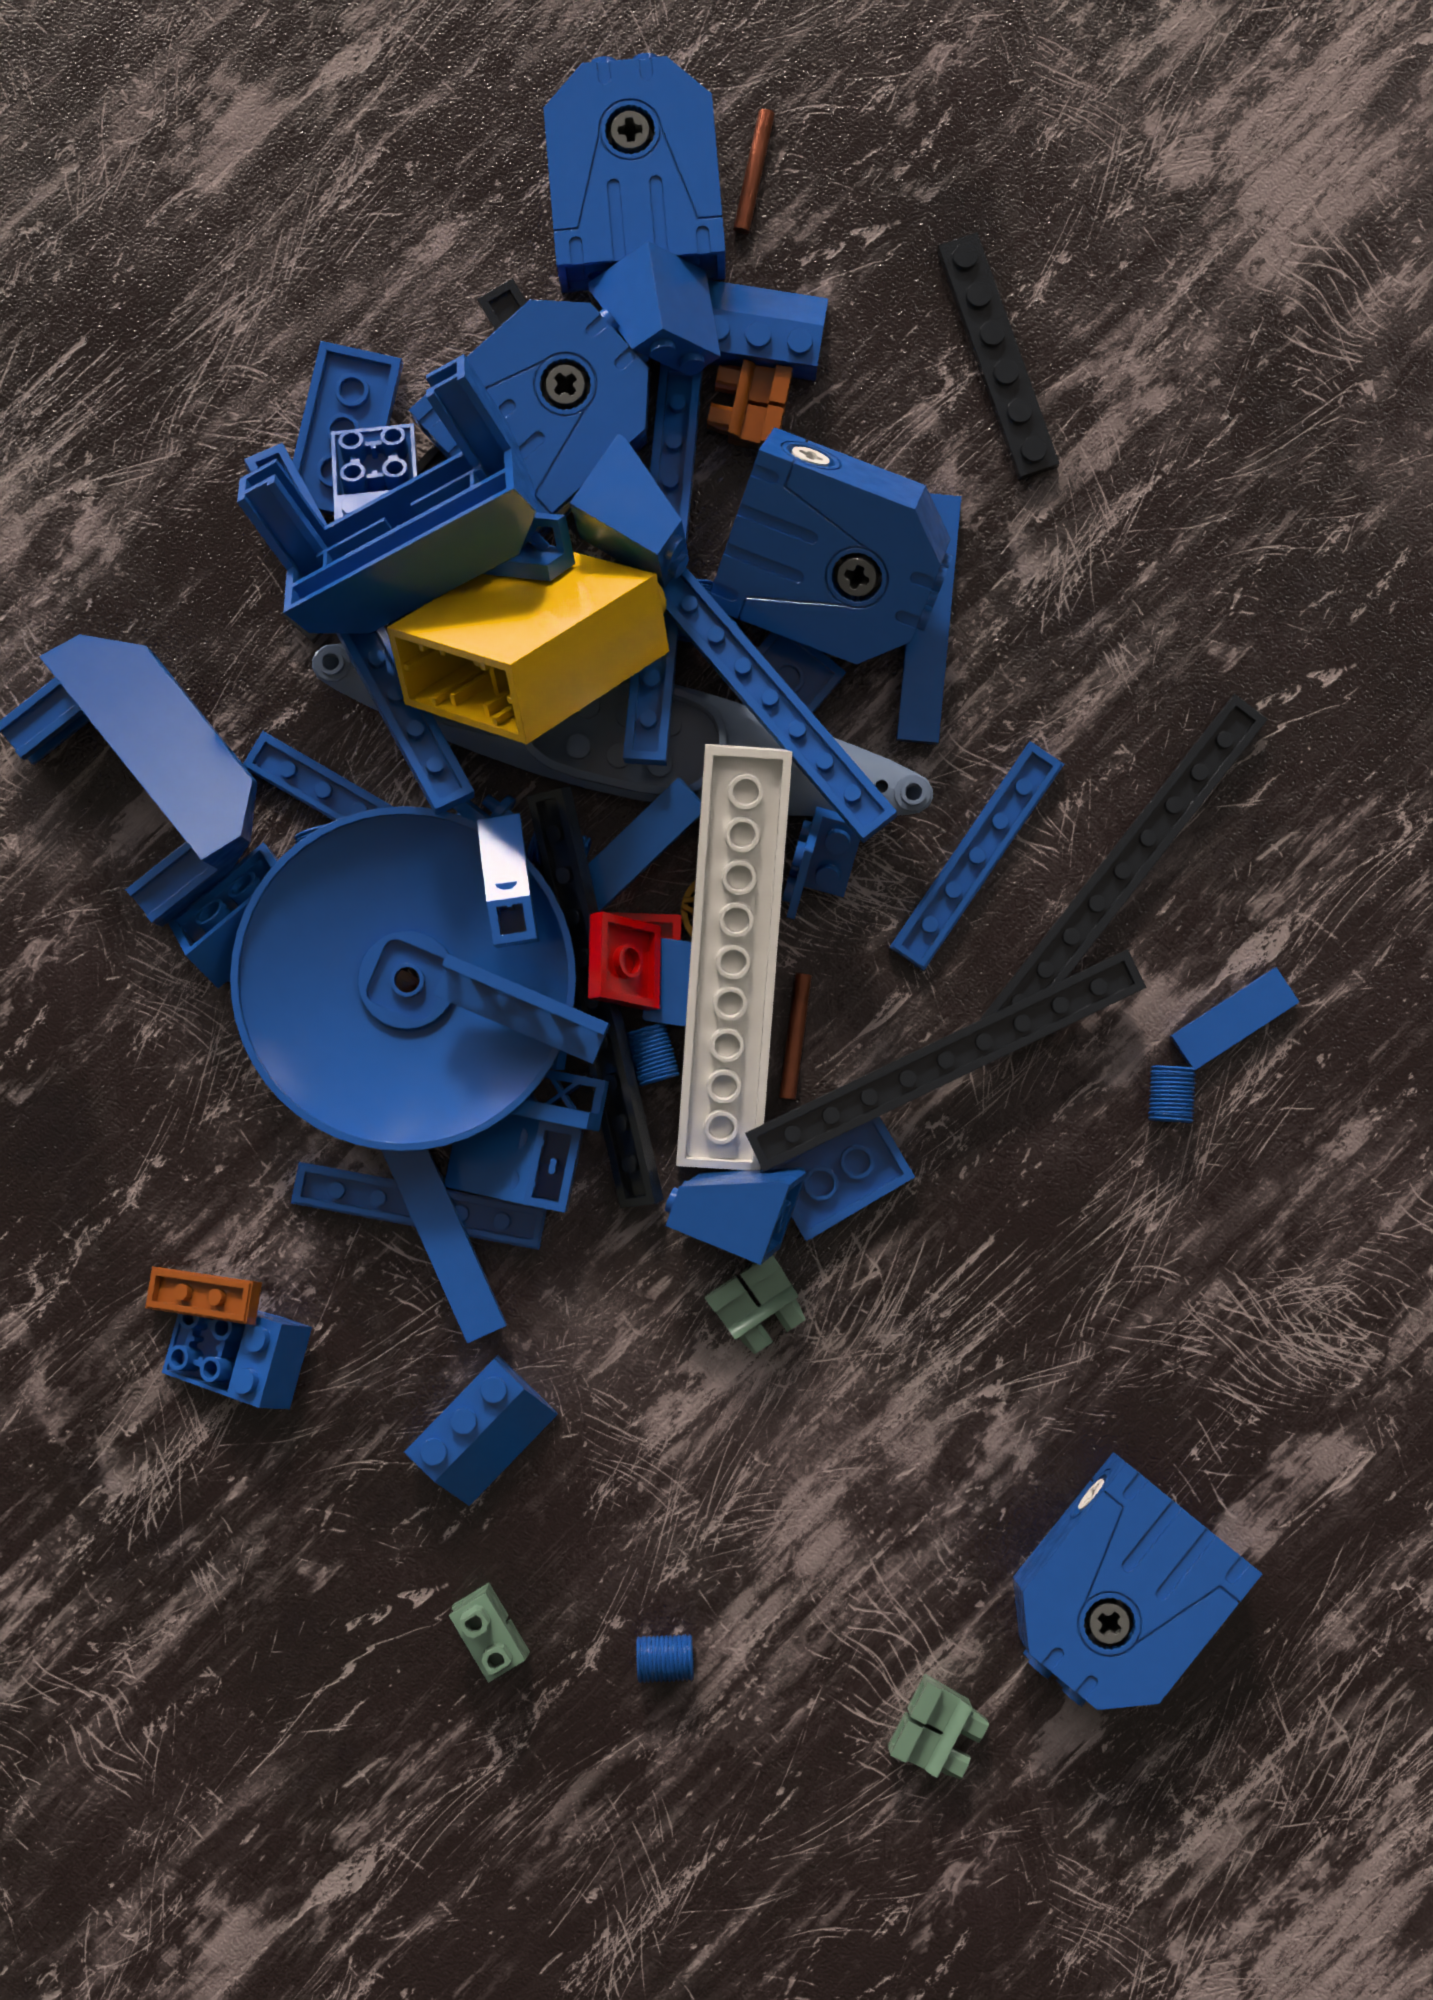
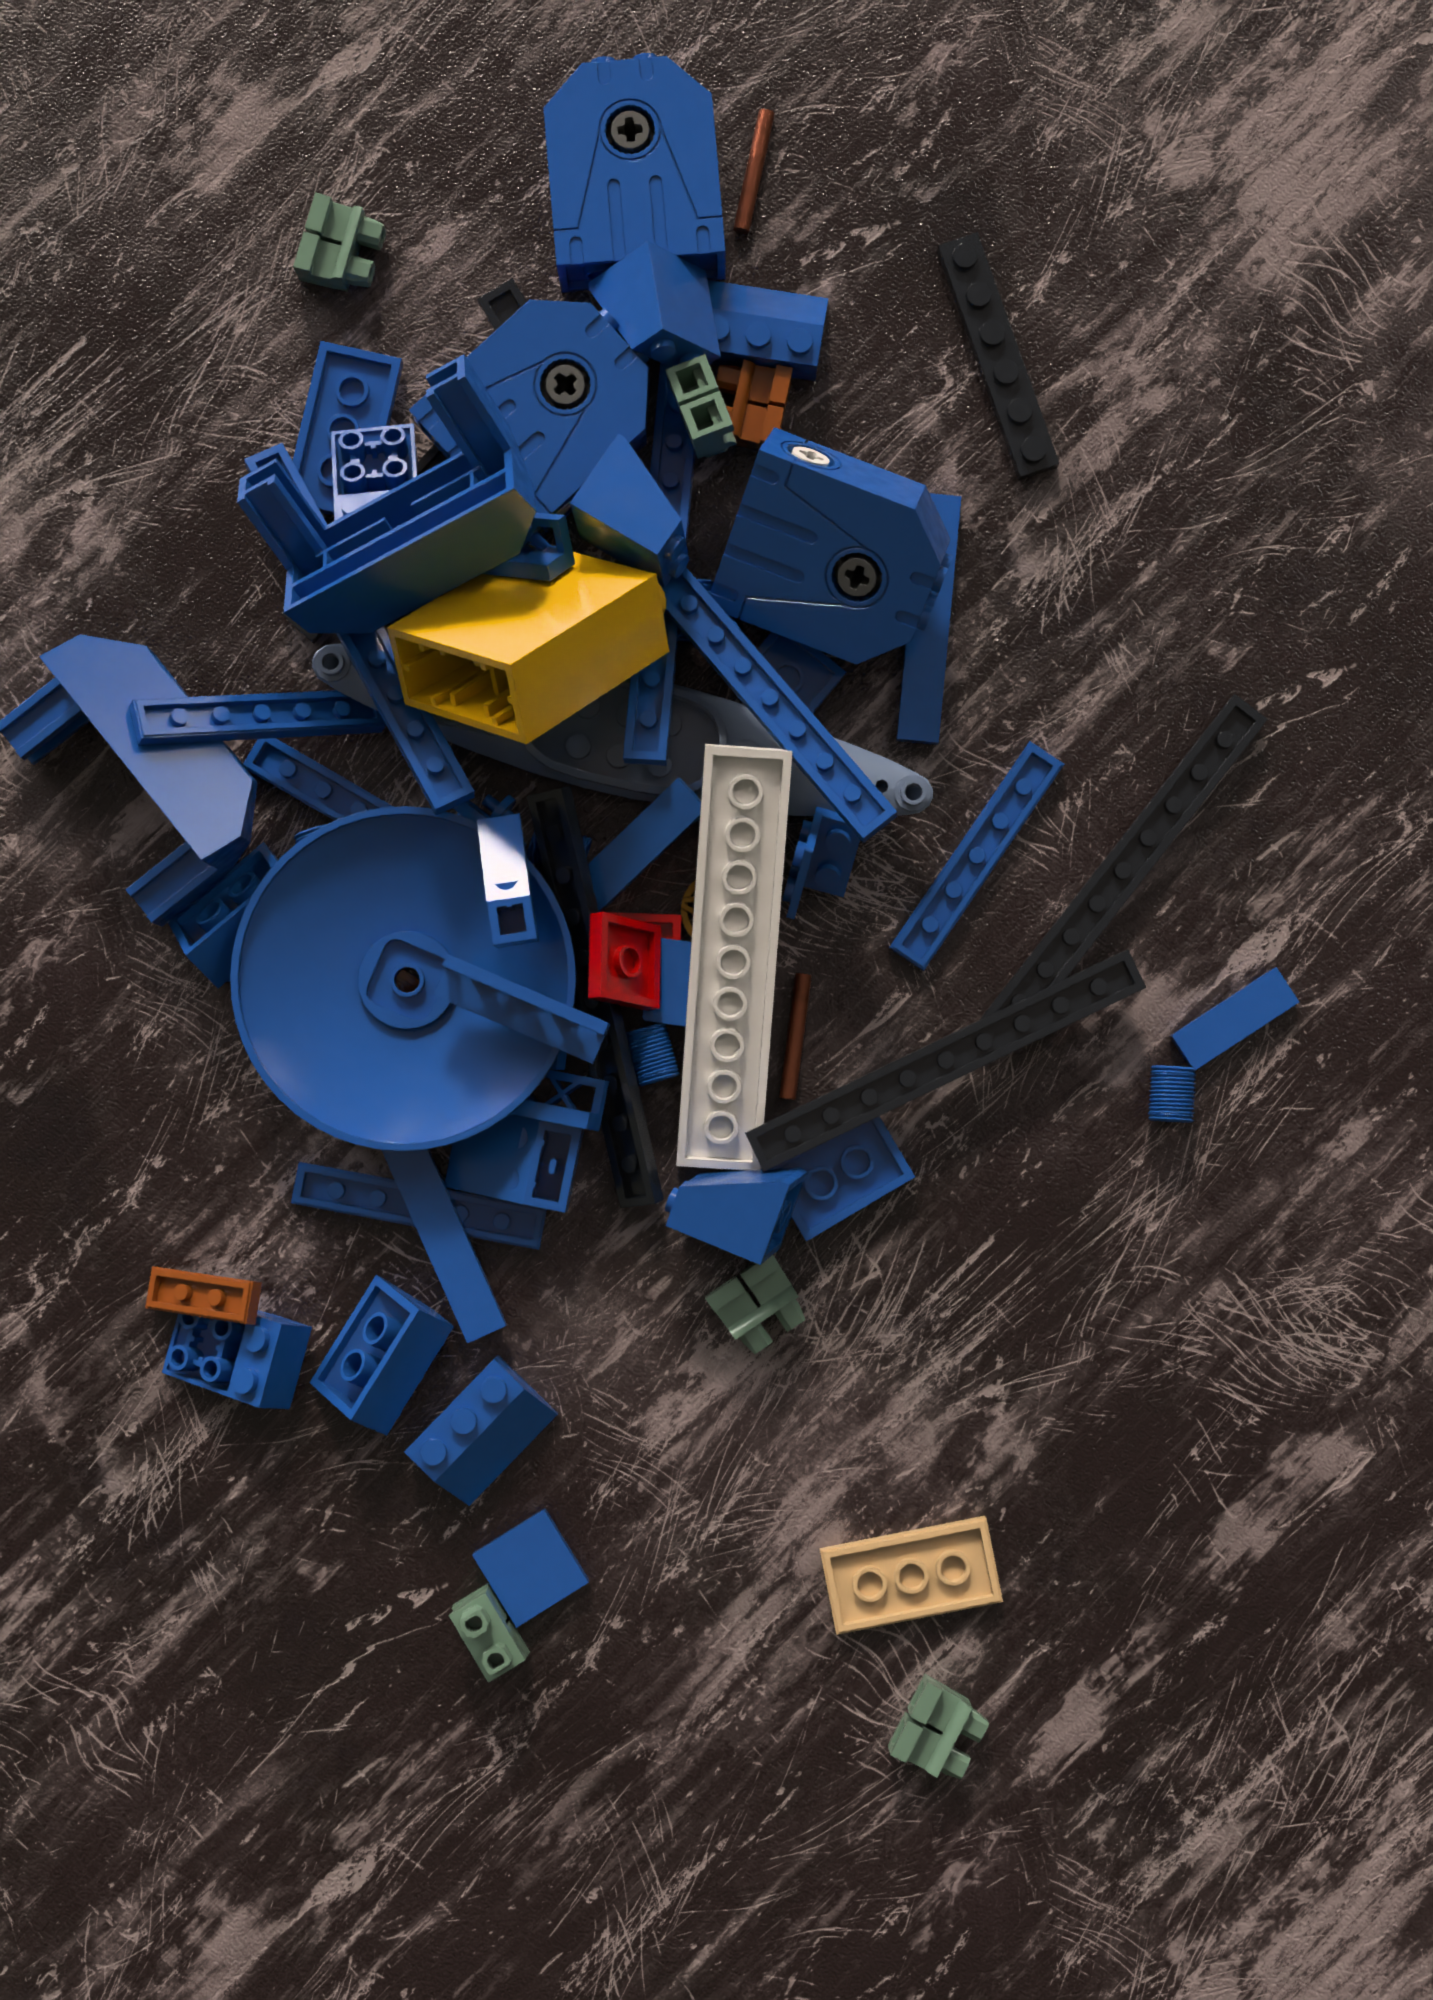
(250, 717): none -> blue tile
(333, 243): none -> sand green hips
(381, 1355): none -> blue slope
(530, 1567): none -> blue tile
(664, 1658): blue piece -> none
(701, 407): none -> sand green hips
(911, 1575): none -> tan tile
(1142, 1565): blue piece -> none

